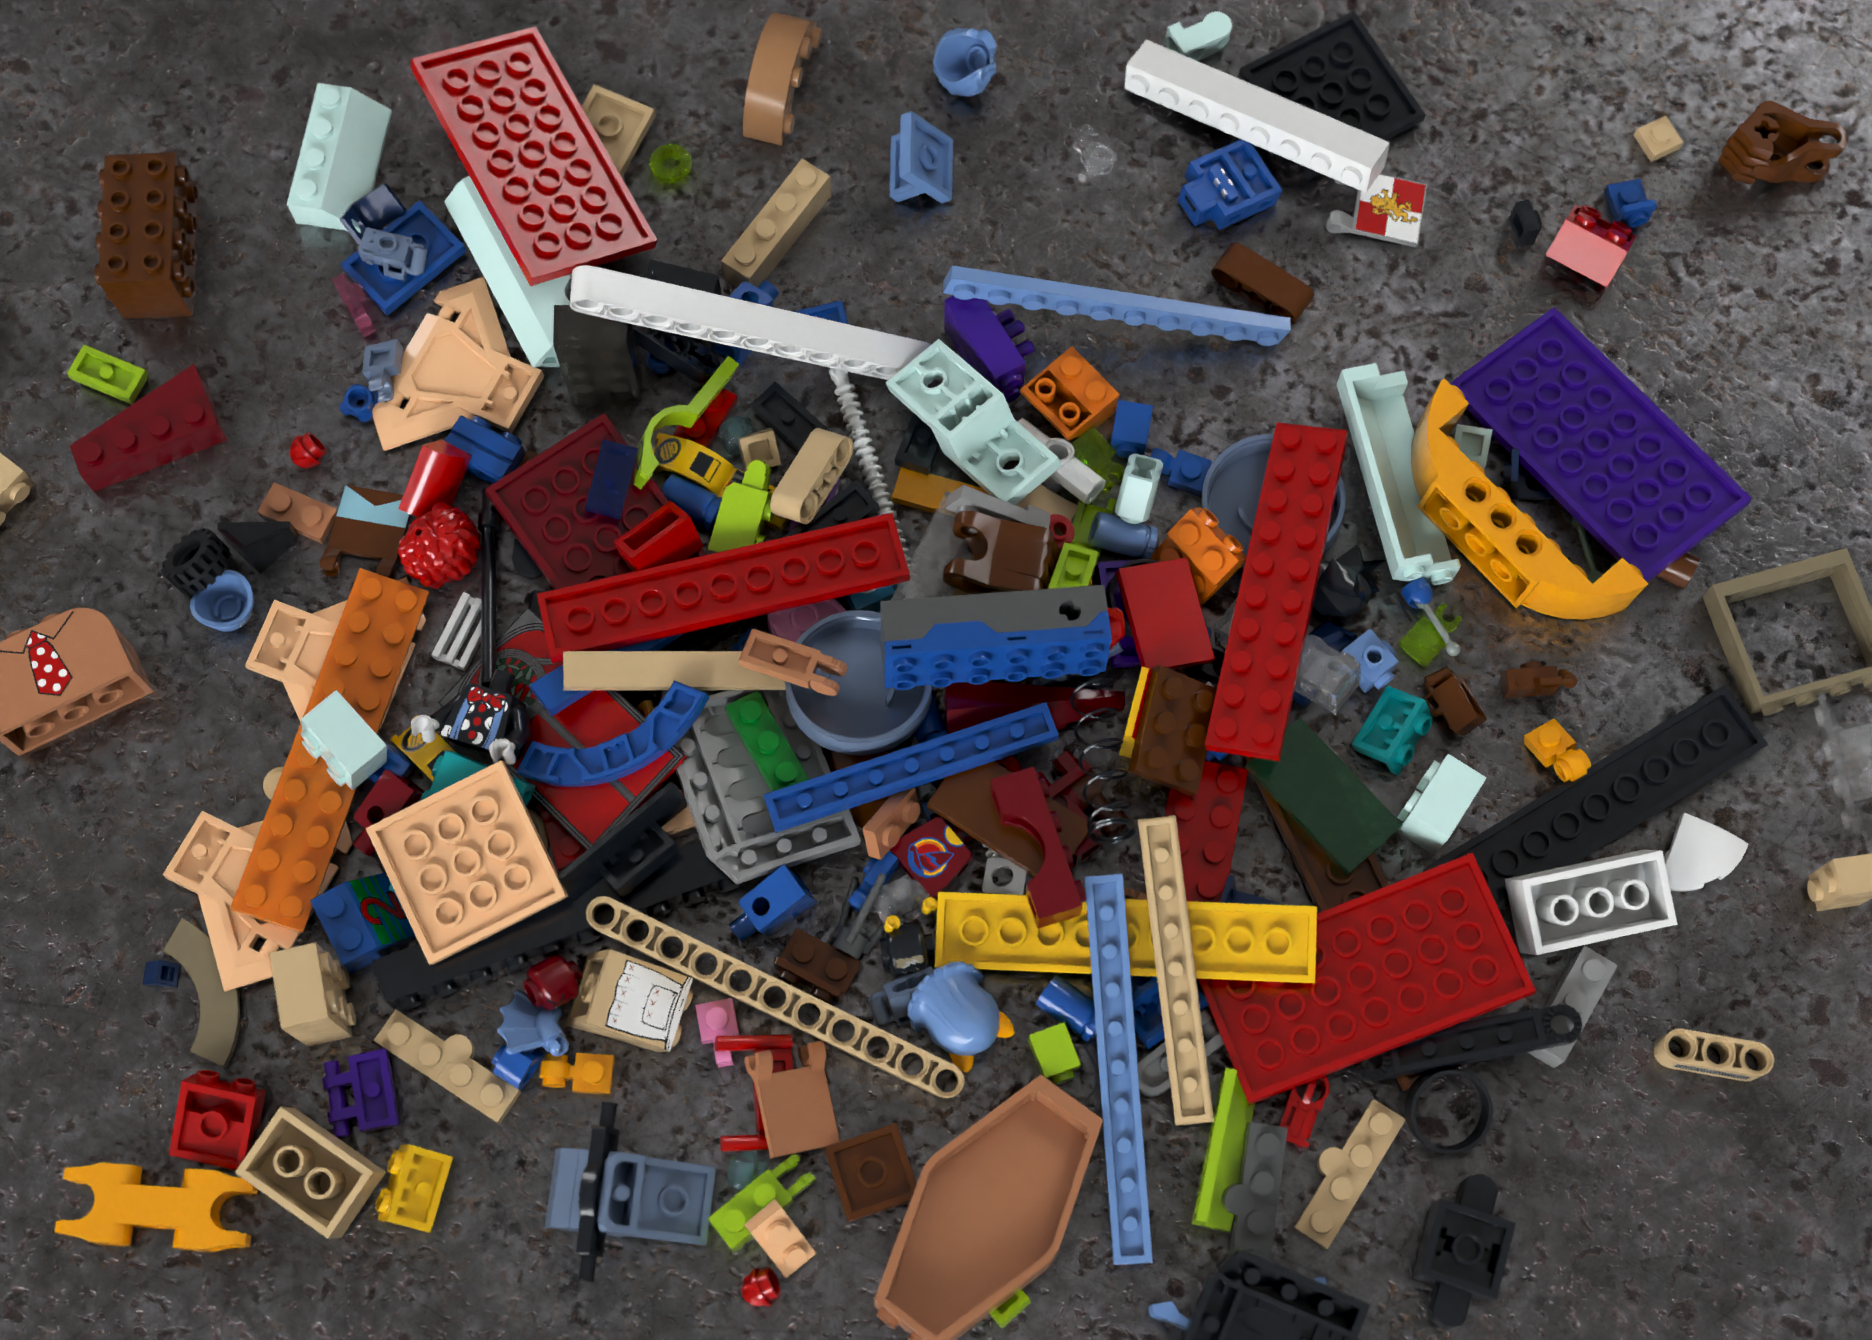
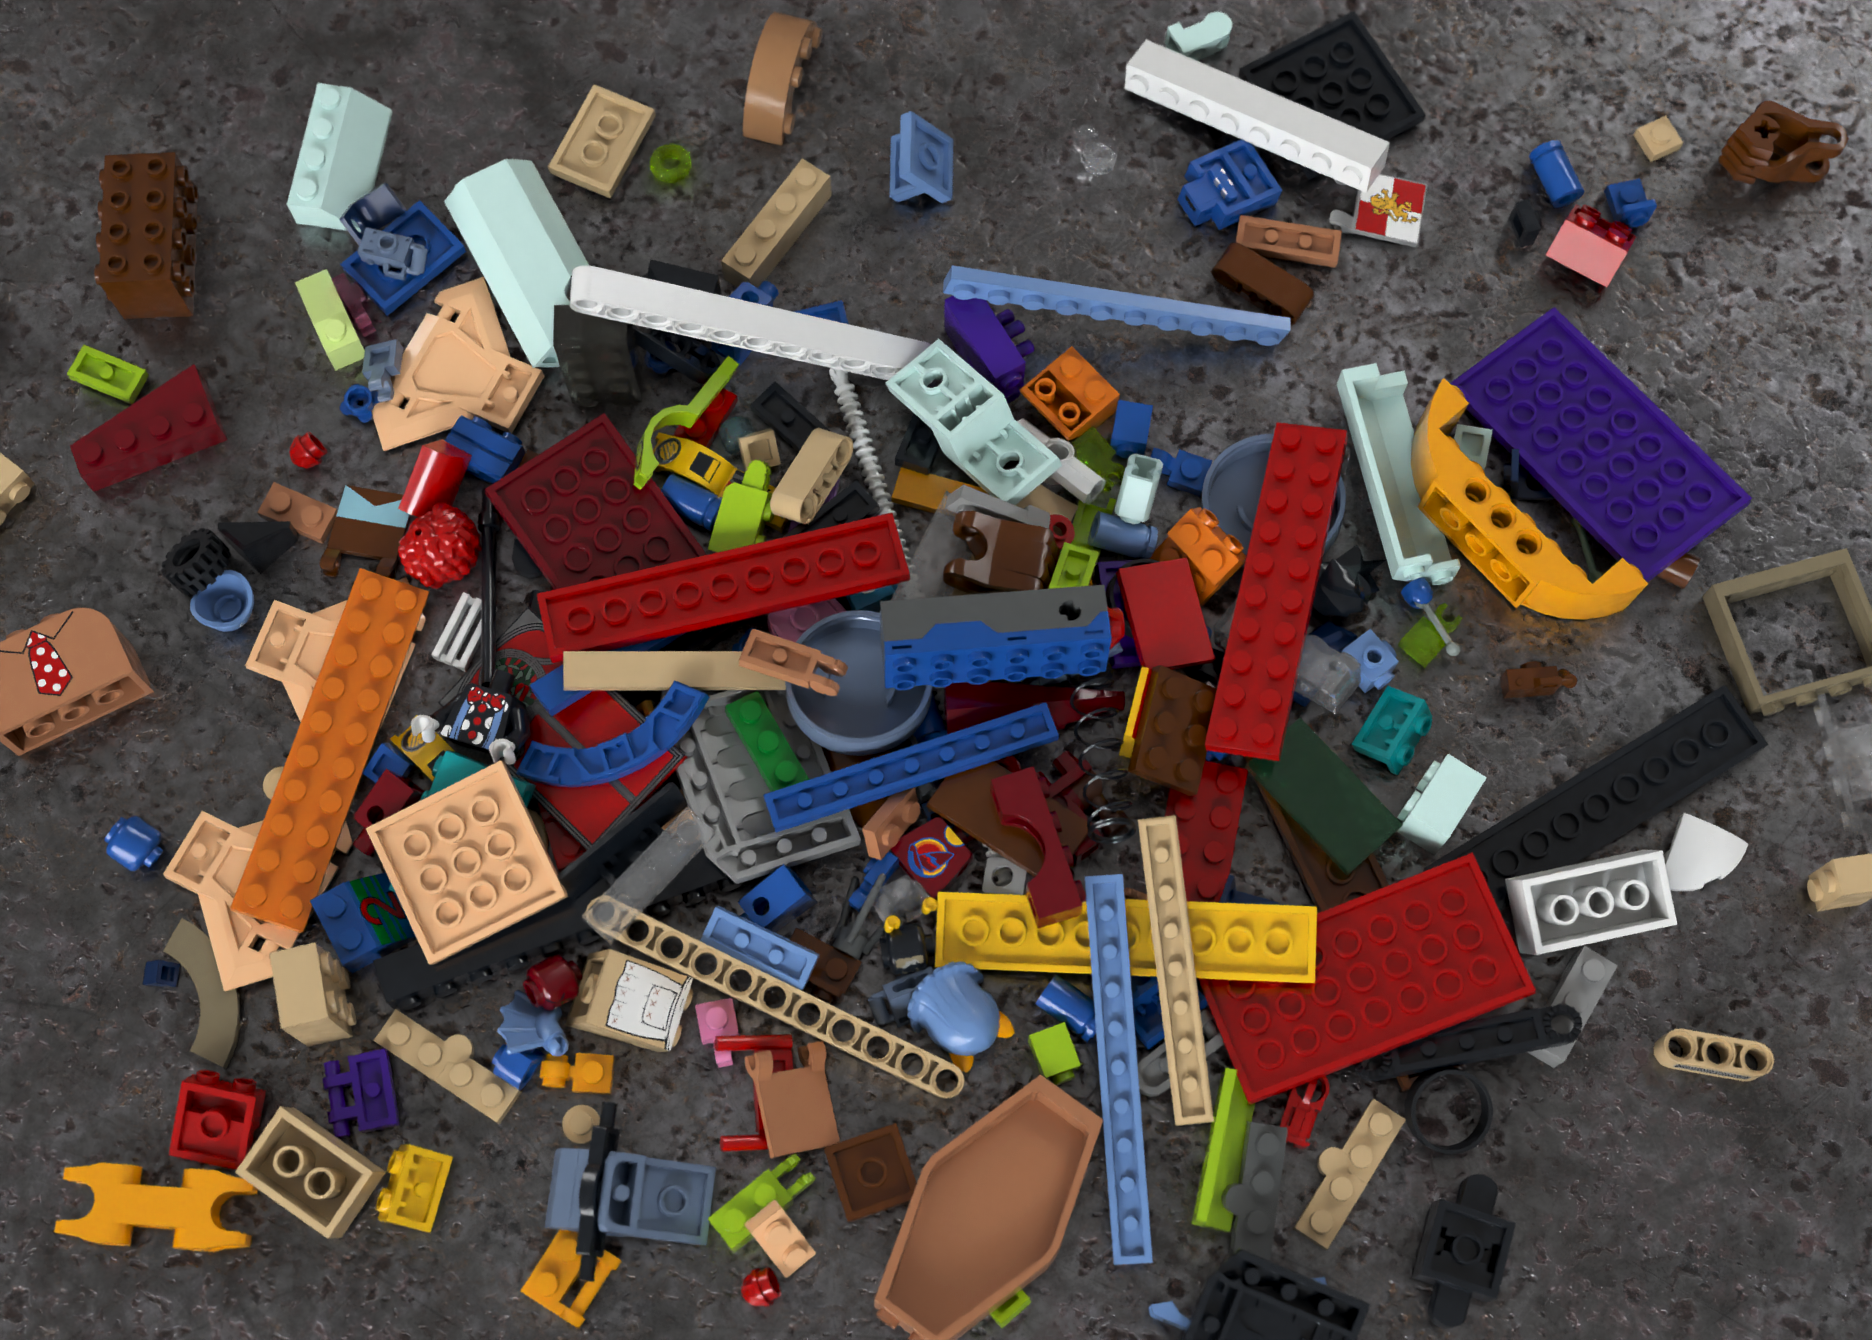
(133, 843): none -> blue head
(330, 319): none -> yellowish green slope
(342, 741): light aqua brick -> none
(533, 155): plate -> none
(558, 1272): none -> light orange plate
(579, 1123): none -> tan plate
(611, 479): clear blue plate -> none
(648, 875): none -> clear plate
(659, 539): red brick -> none
(745, 1168): clear light blue piece -> none
(760, 947): none -> medium blue plate
(965, 61): medium blue hair -> none
(1289, 241): none -> nougat plate
(1454, 701): reddish brown piece -> none
(1555, 746): light orange plate -> none
(1556, 173): none -> blue piece

